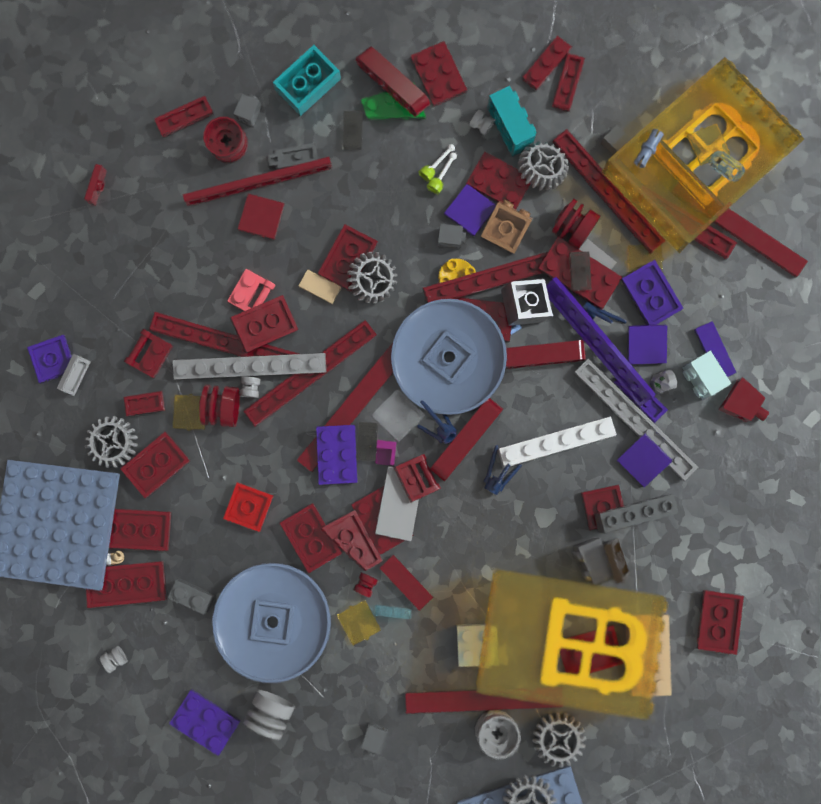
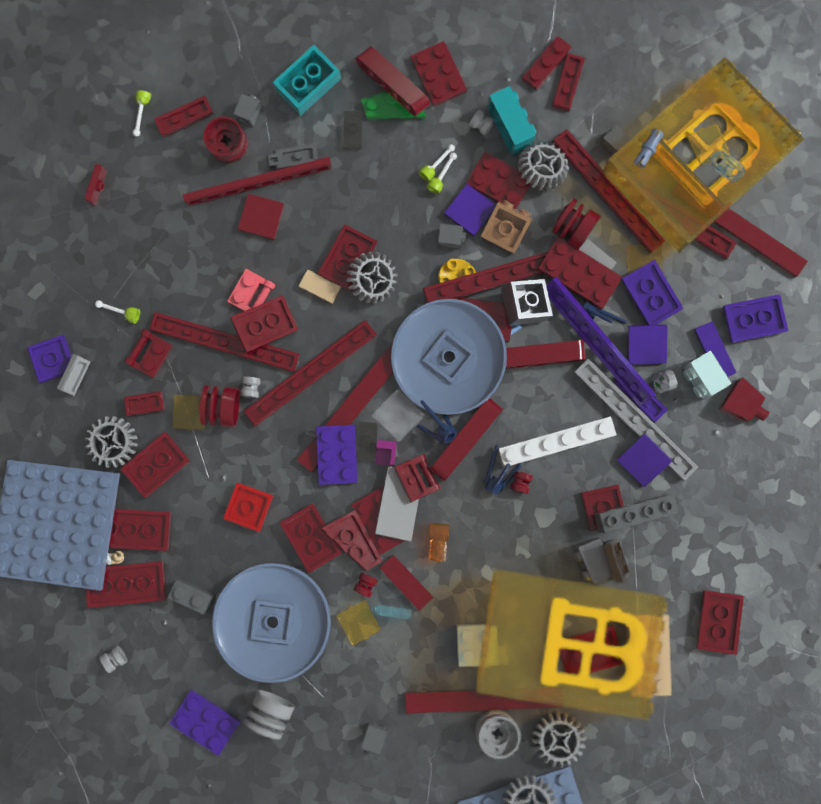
(131, 314): none -> hinge
(142, 99): none -> hinge
(249, 366): light grey plate -> none
(438, 541): none -> clear orange piece
(521, 482): none -> dark red wheel
(580, 271): clear smoke plate -> none
(755, 318): none -> dark purple plate

